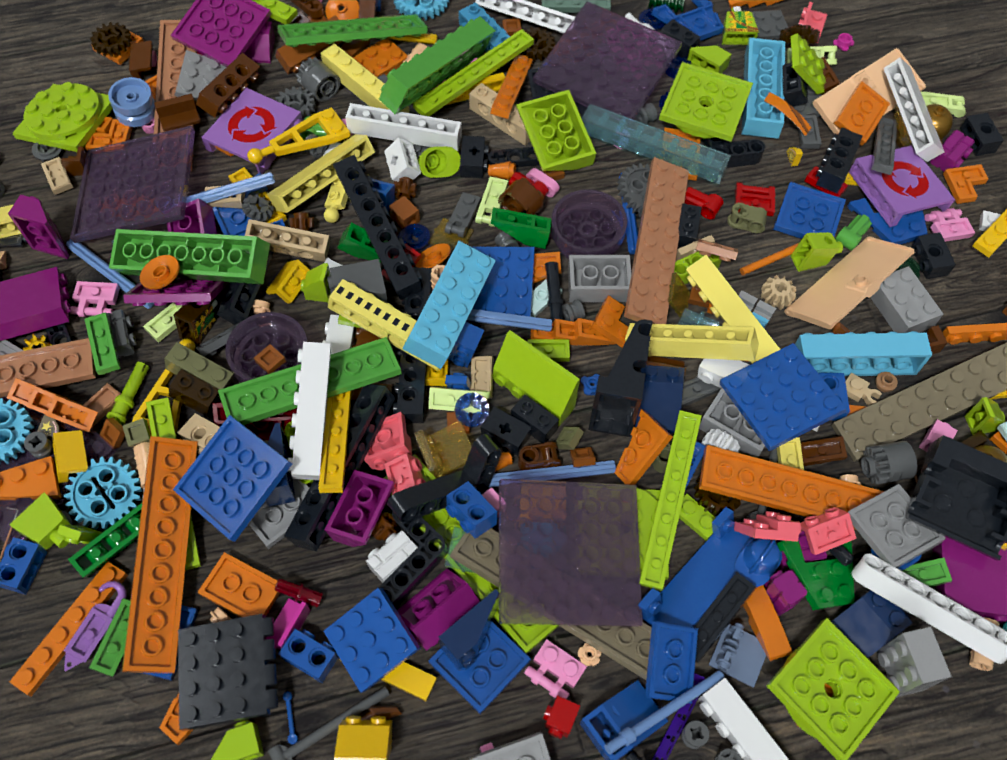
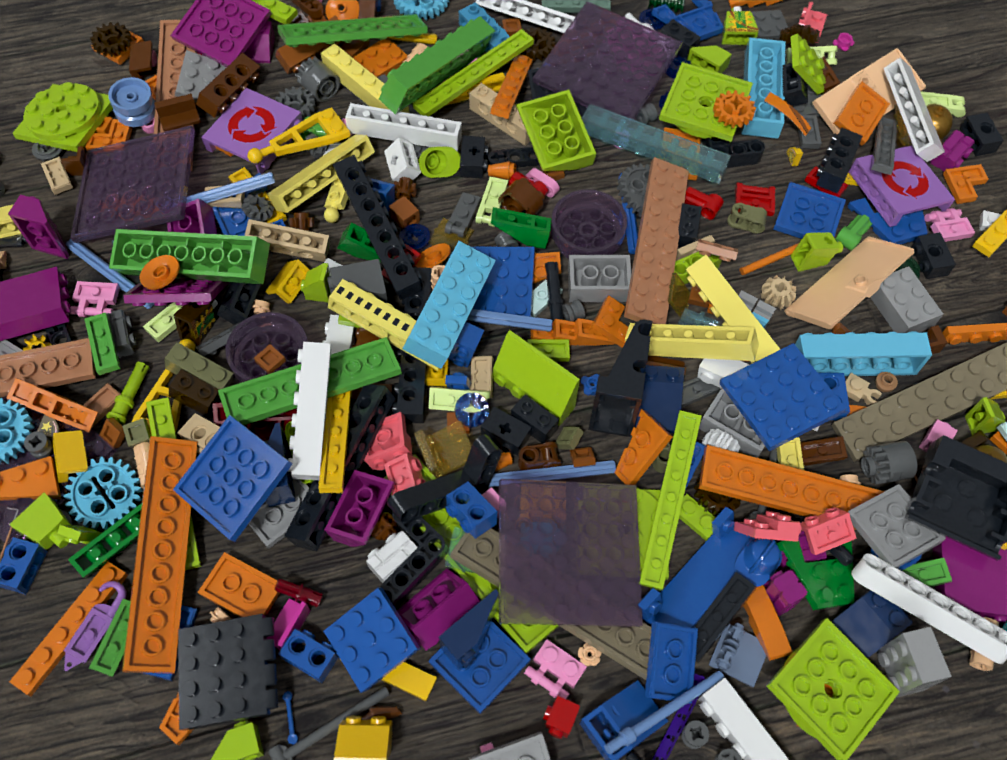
(734, 109): none -> orange gear

